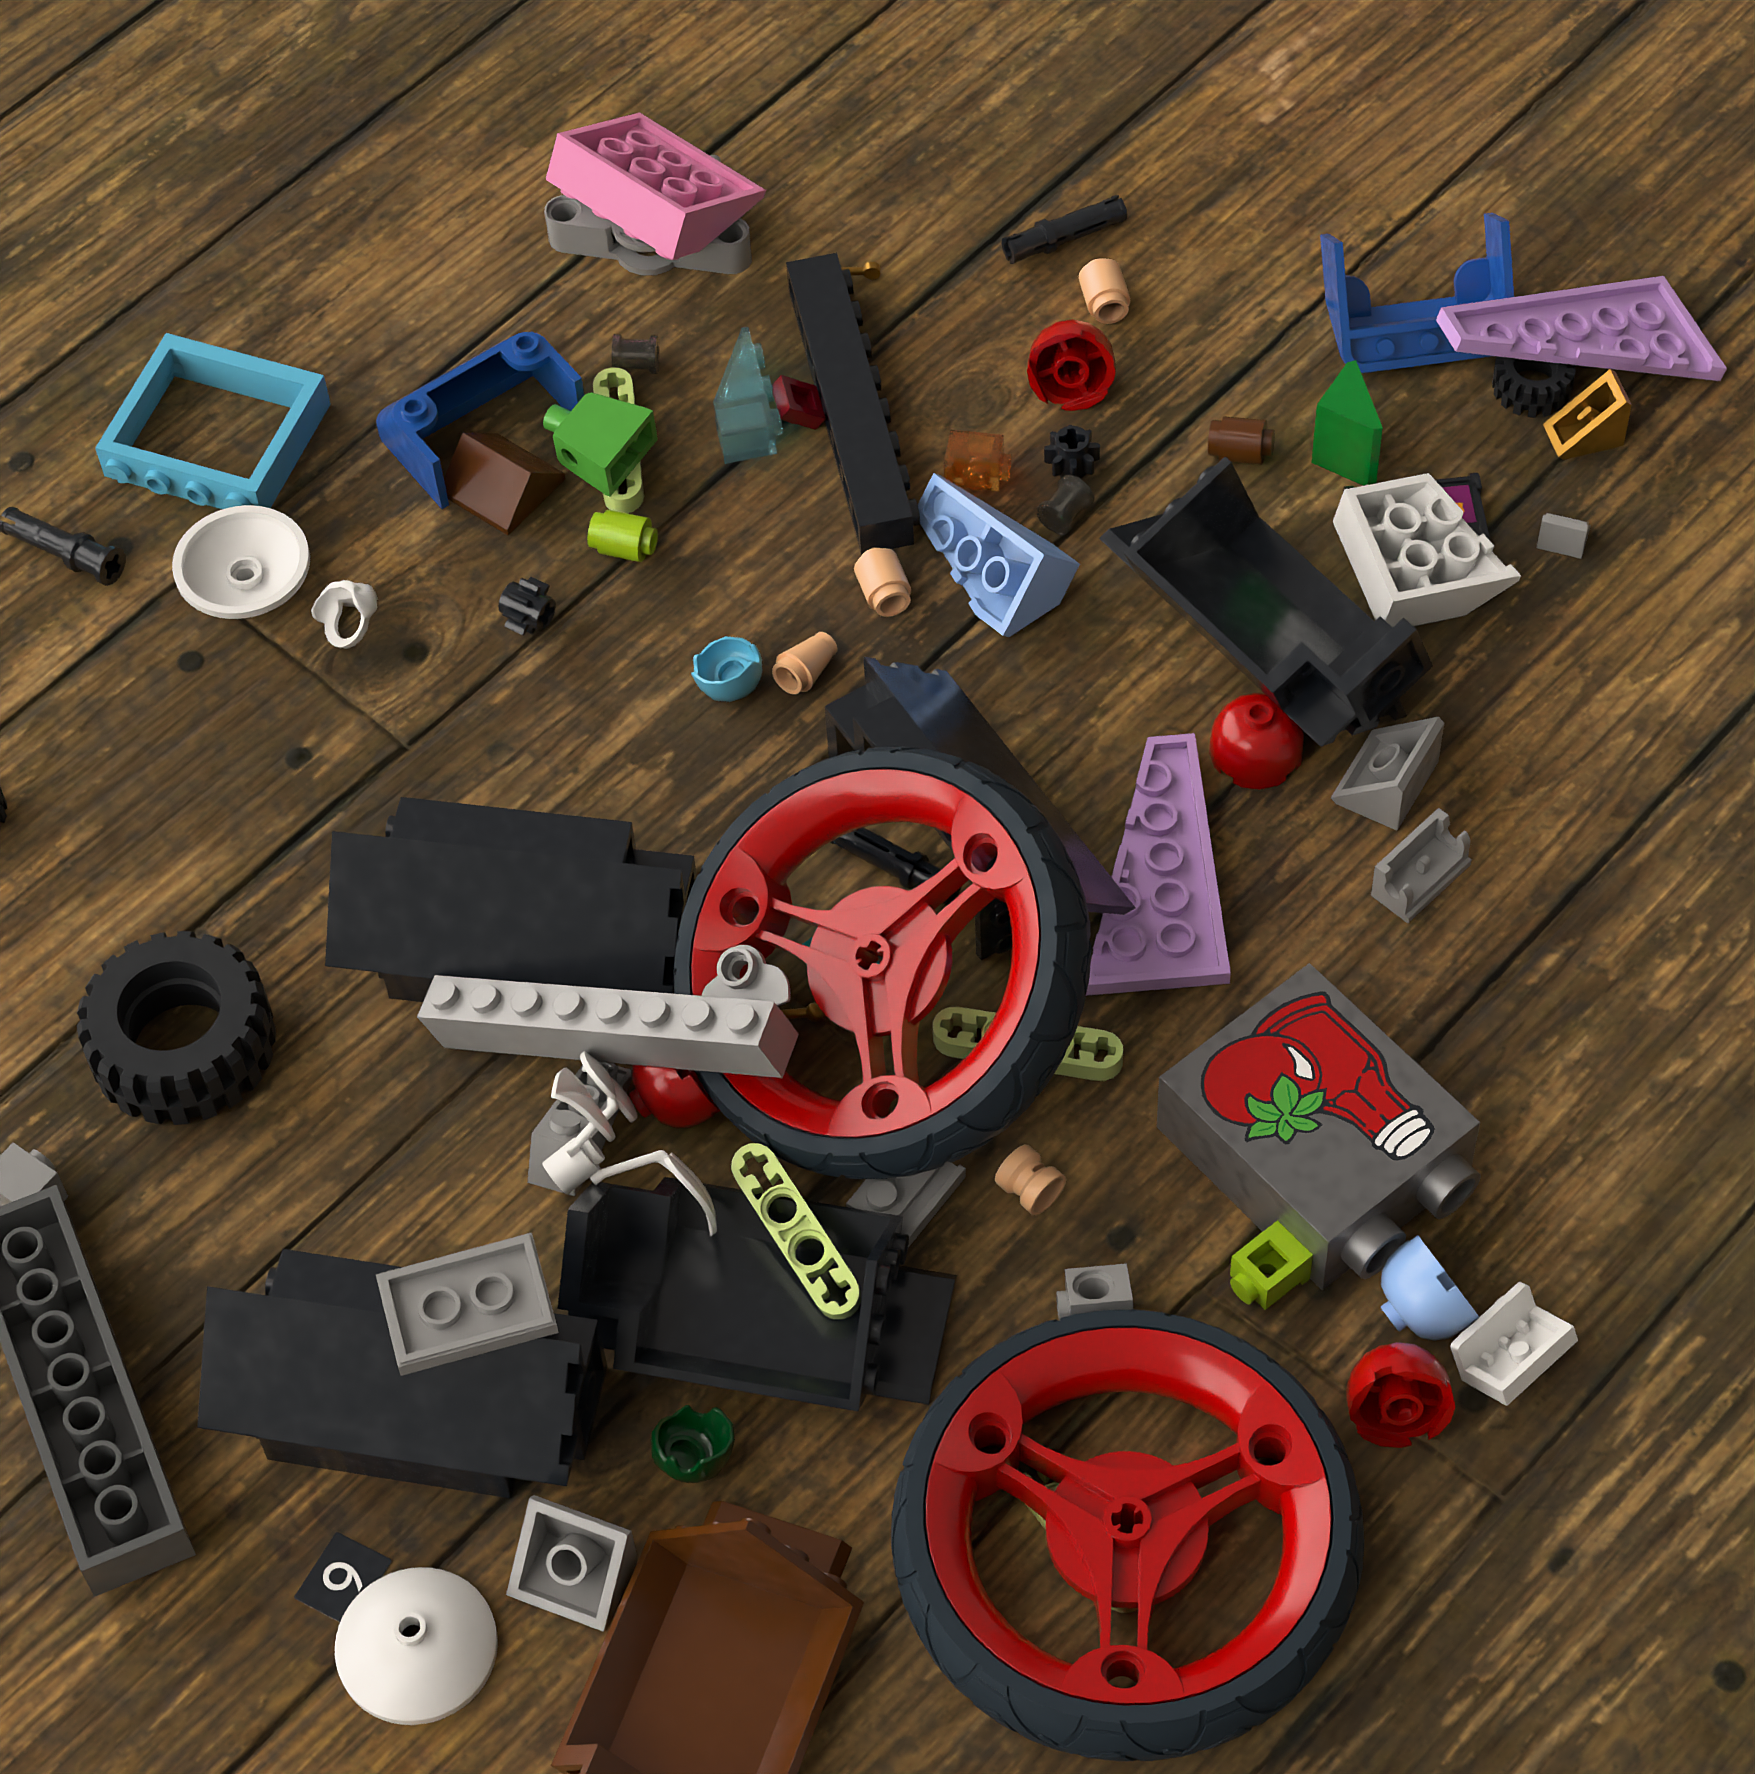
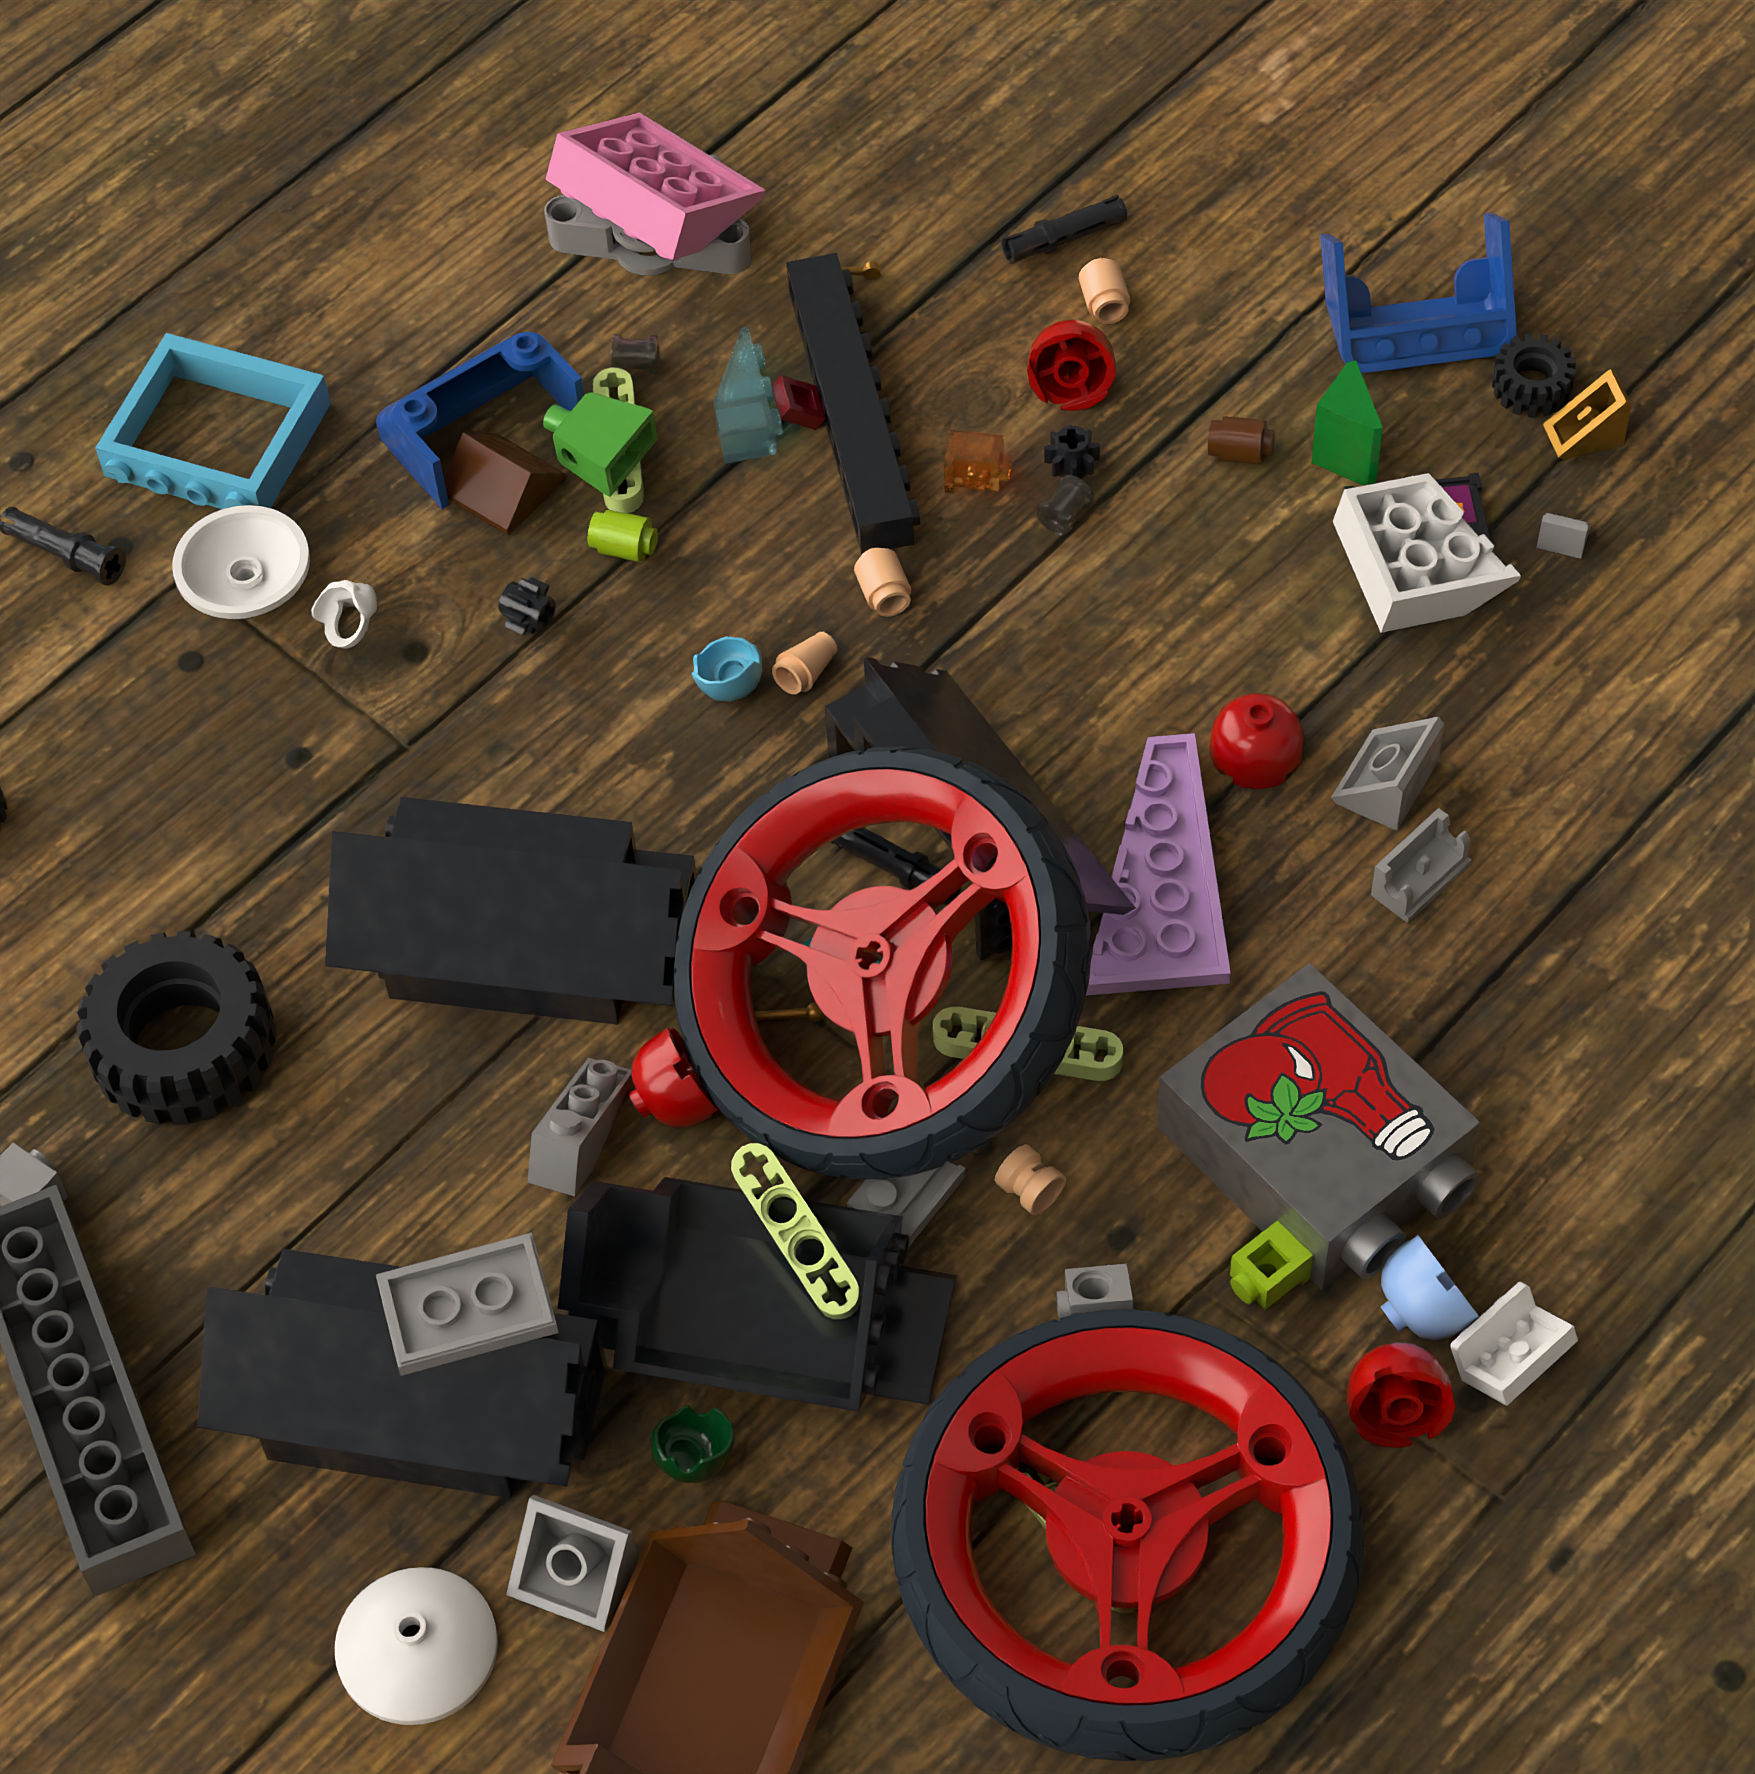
(340, 1576): black sticker -> none
(581, 1156): white plant -> none
(610, 1025): light grey brick -> none
(759, 983): light grey plate -> none
(998, 561): light blue wedge -> none
(1272, 609): black panel -> none
(1602, 326): lavender wing -> none

